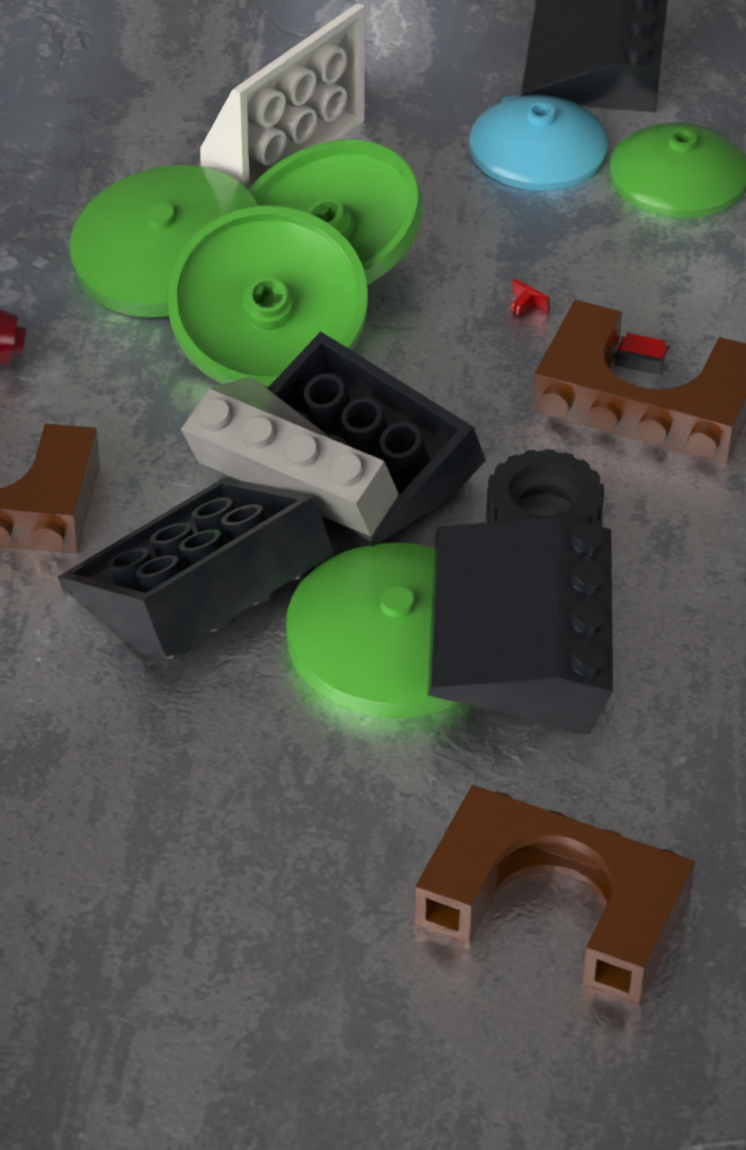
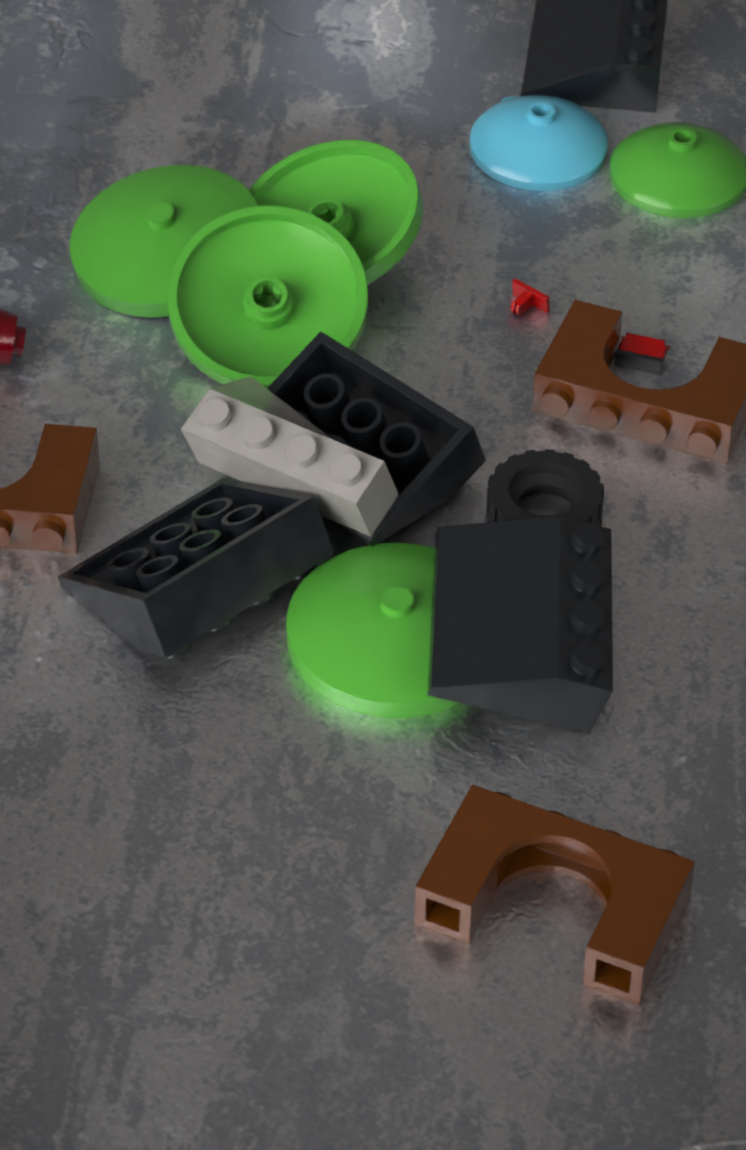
(293, 102): white slope -> none

